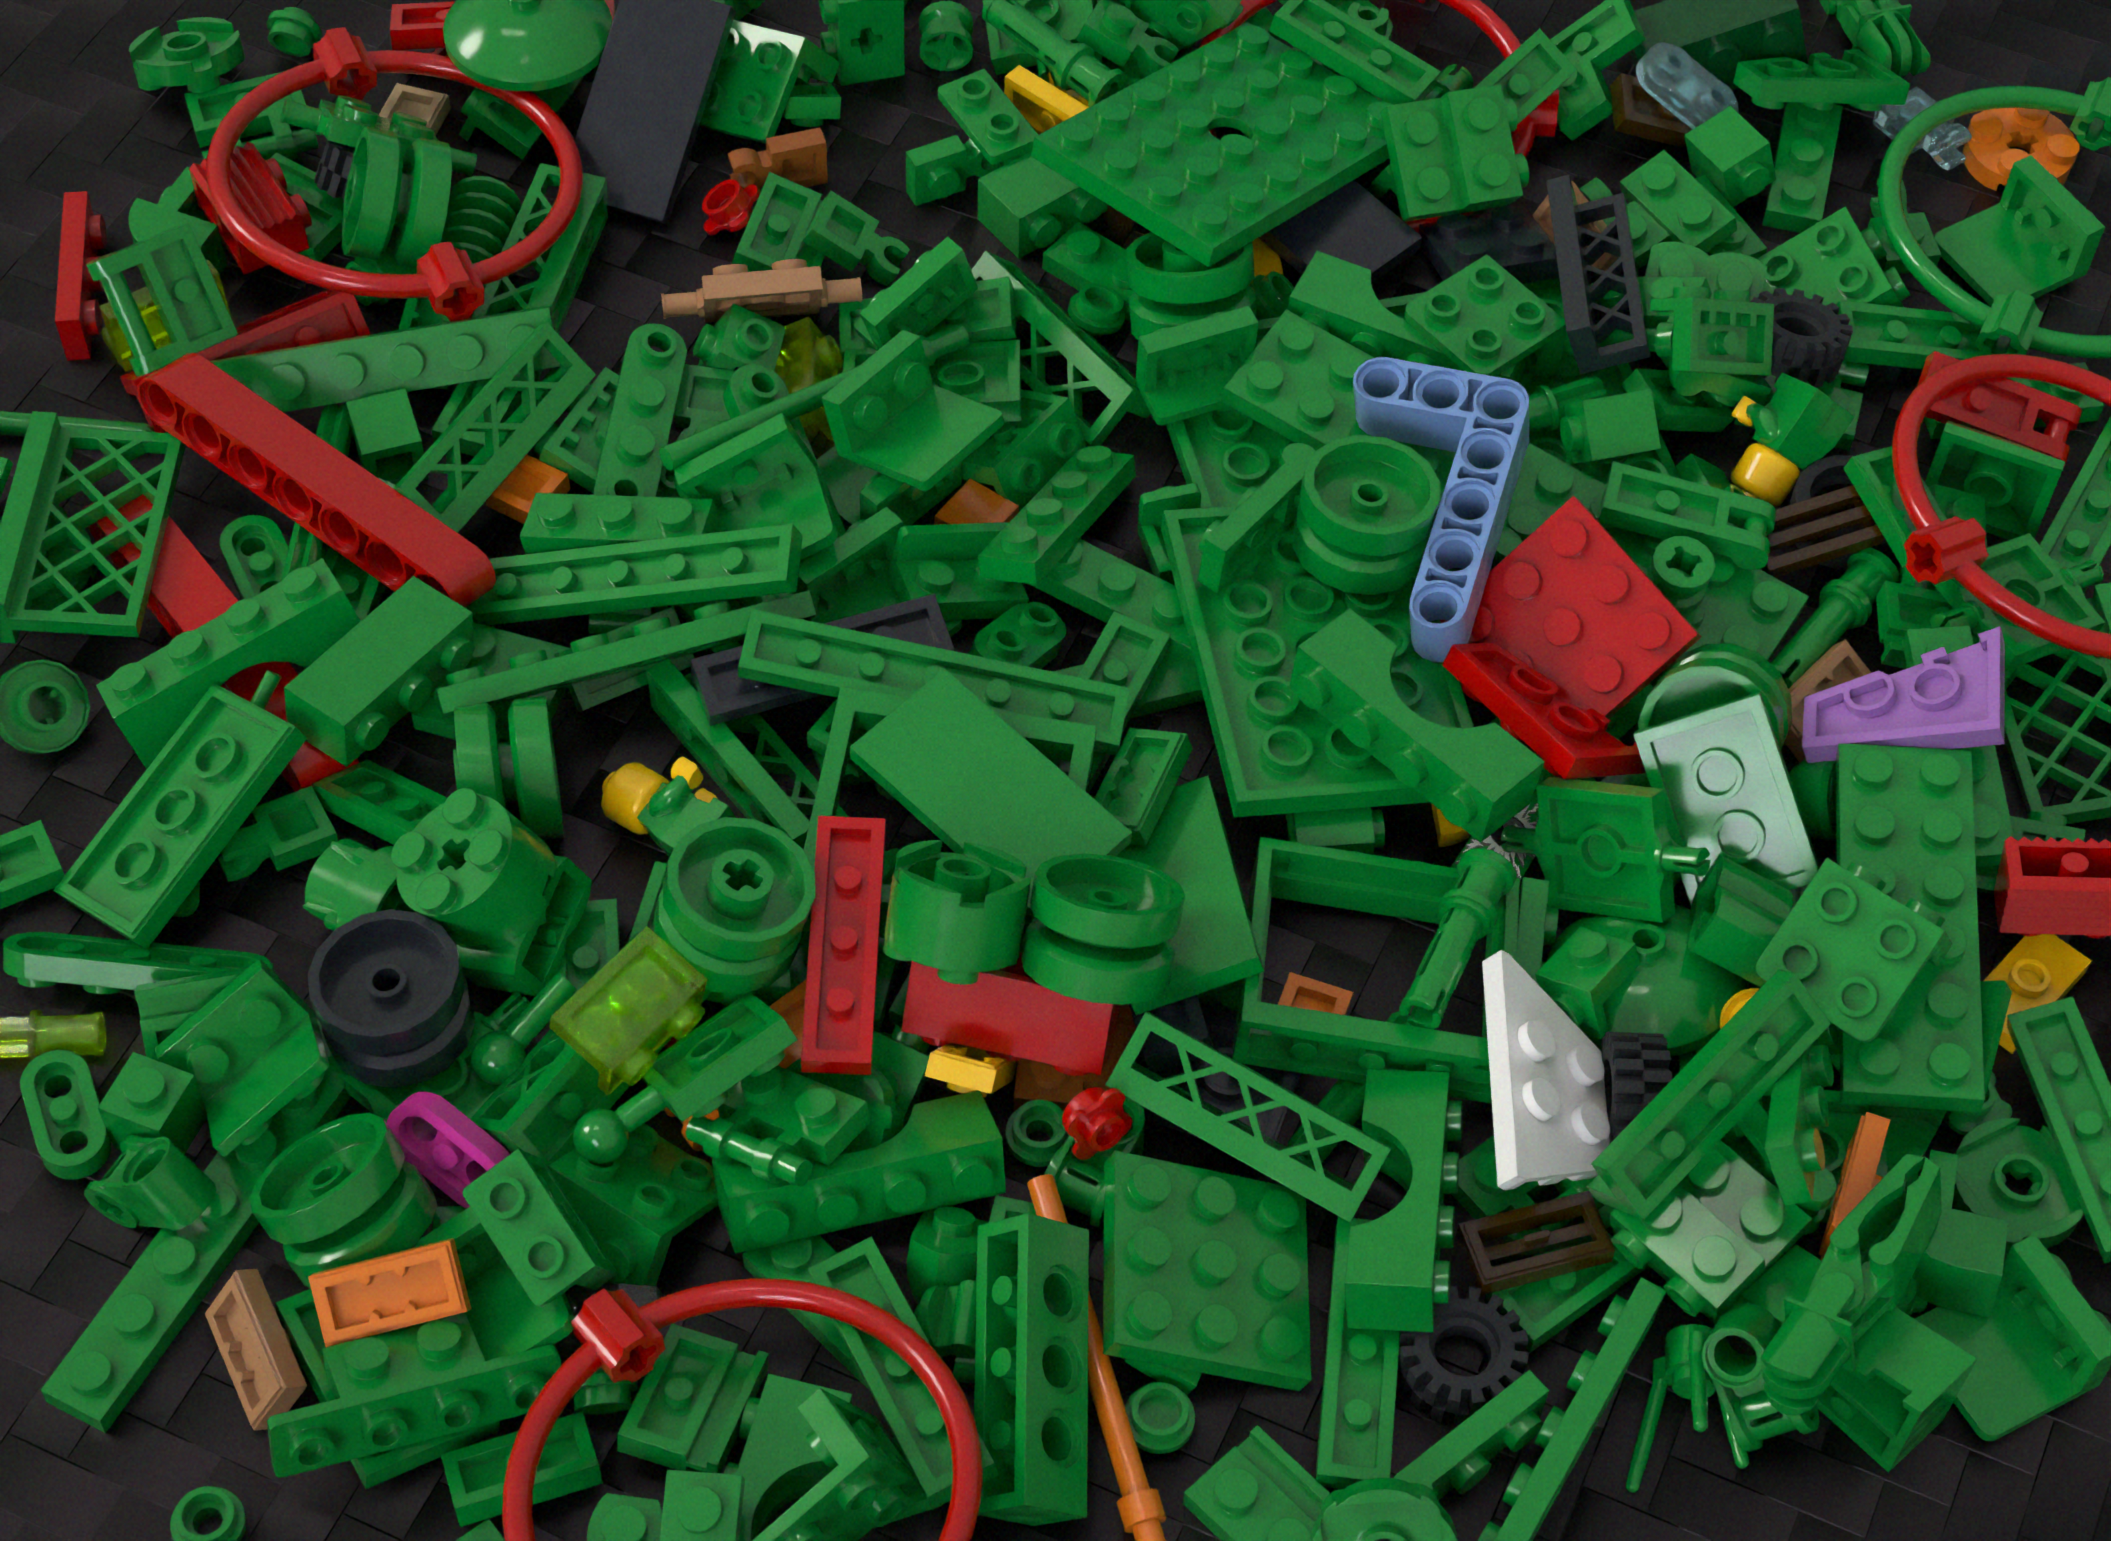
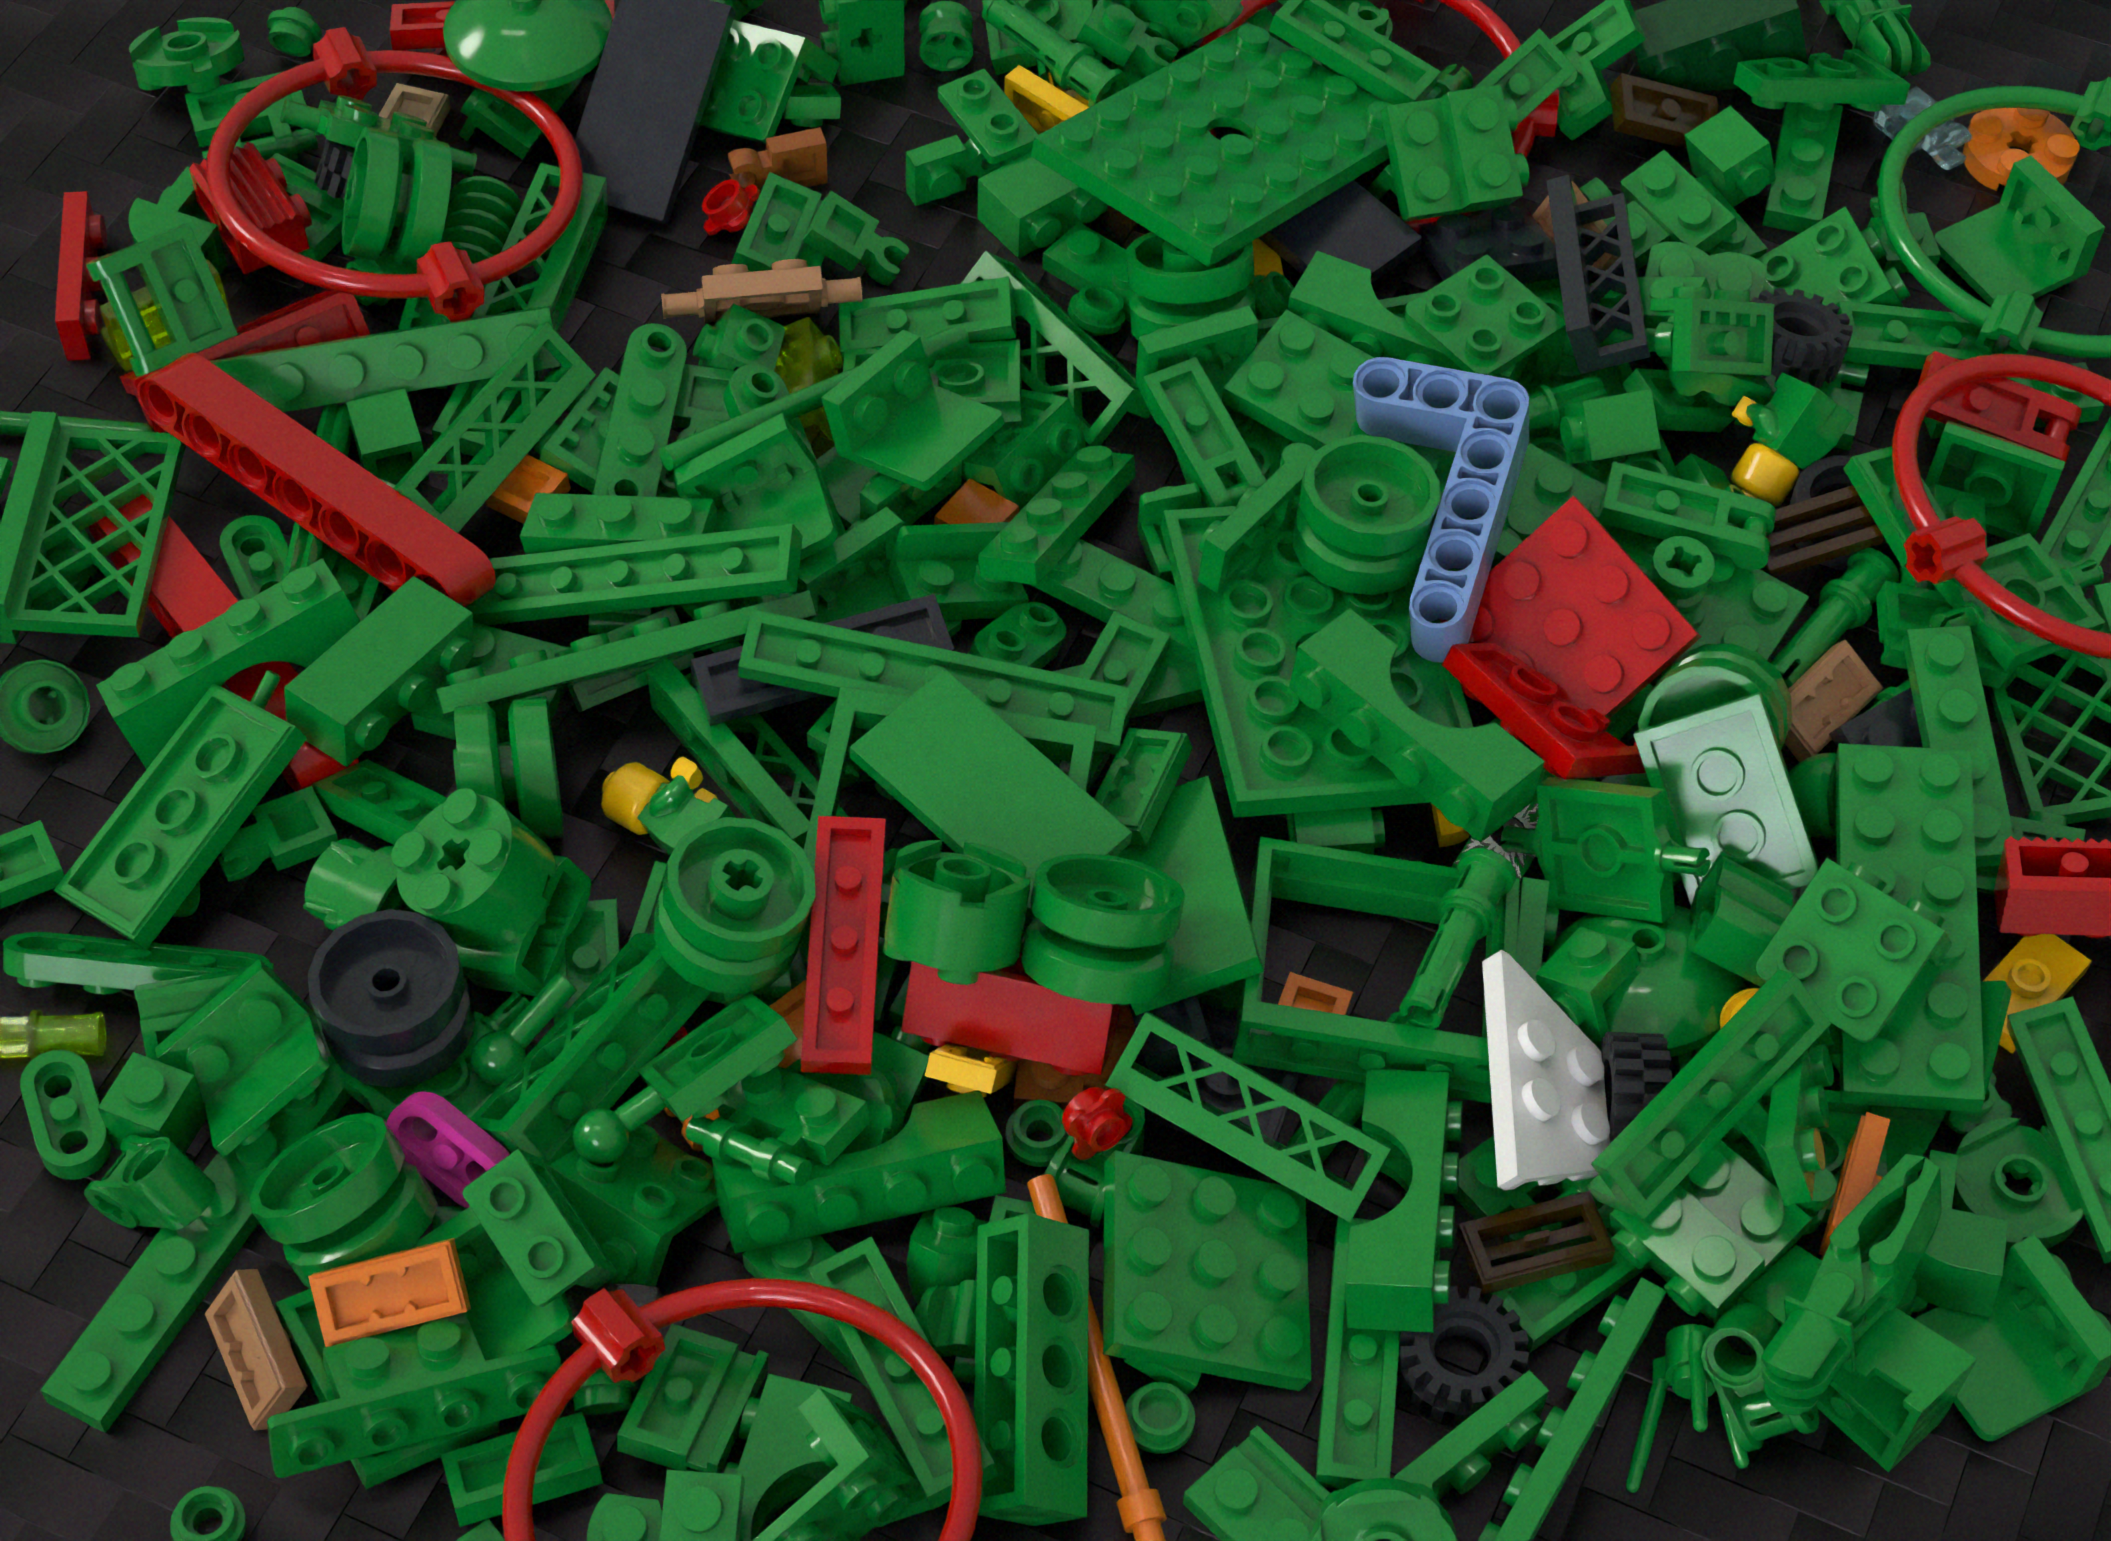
(632, 1010): clear neon green bracket -> none
(920, 296): green bracket -> none
(1201, 432): none -> green plate
(1683, 84): clear light blue plate -> none
(1936, 704): medium lavender wing -> none

